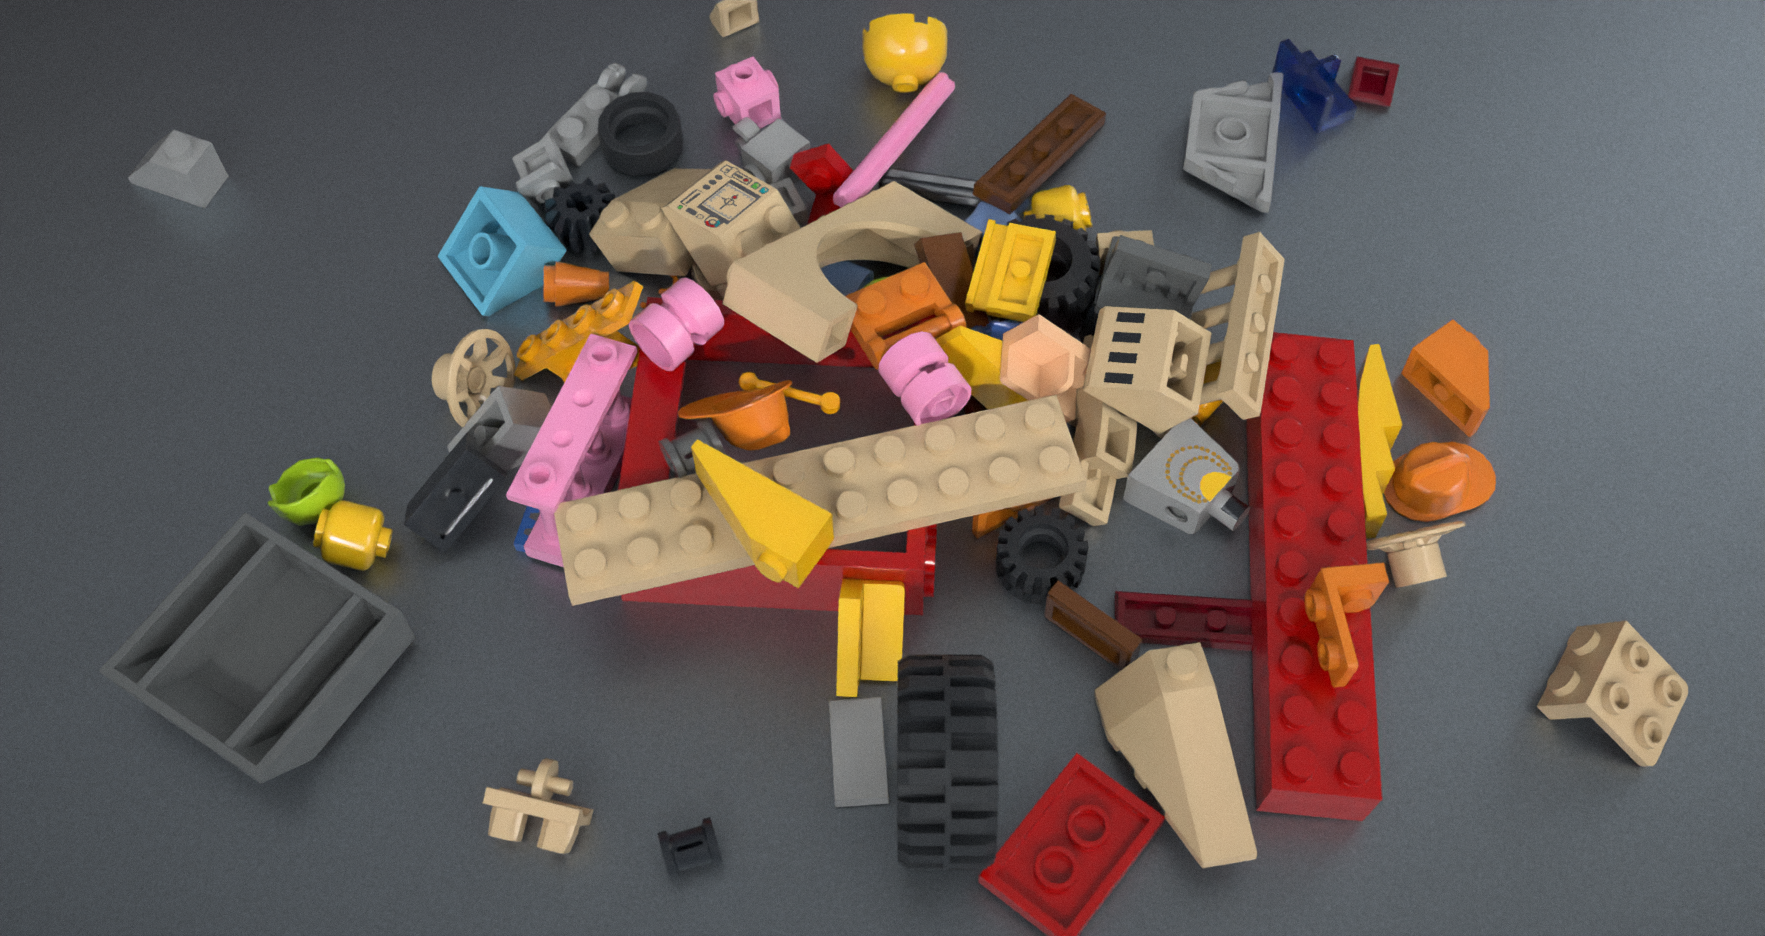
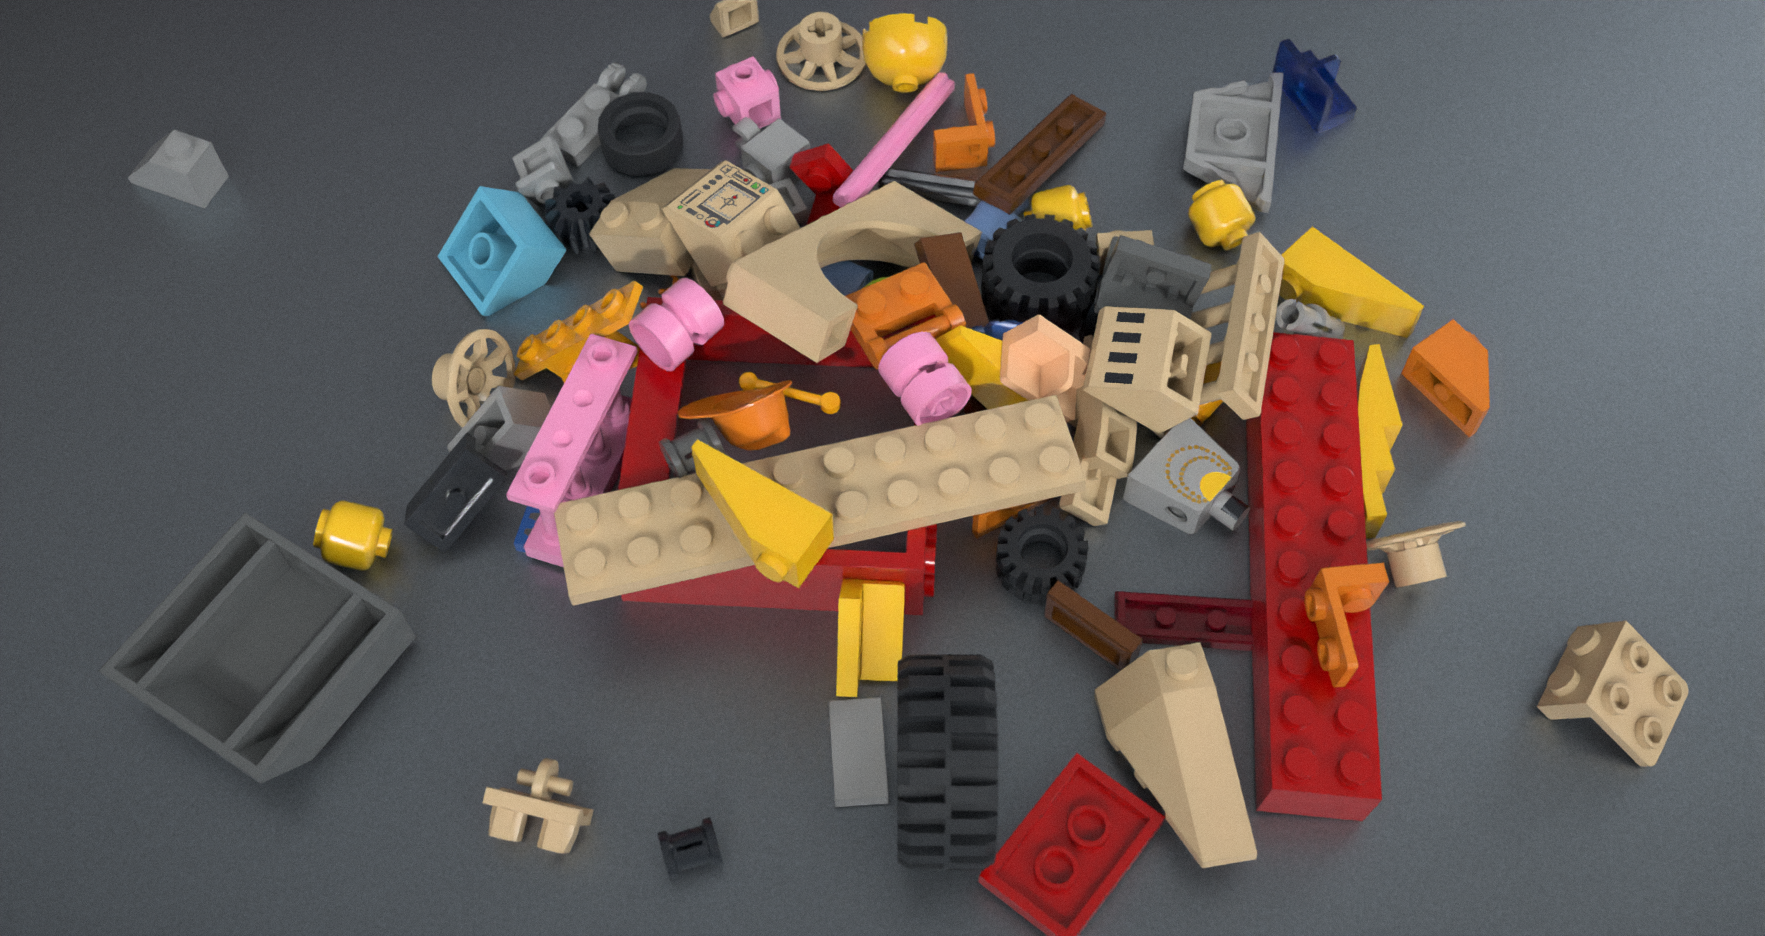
(307, 490): lime hair -> none
(573, 284): orange cone -> none
(820, 46): none -> tan wheel
(967, 145): none -> orange bracket
(1011, 271): yellow plate -> none
(1221, 215): none -> yellow head
(1310, 320): none -> light grey pin
(1347, 288): none -> yellow slope
(1373, 81): dark red slope -> none
(1439, 481): orange piece -> none

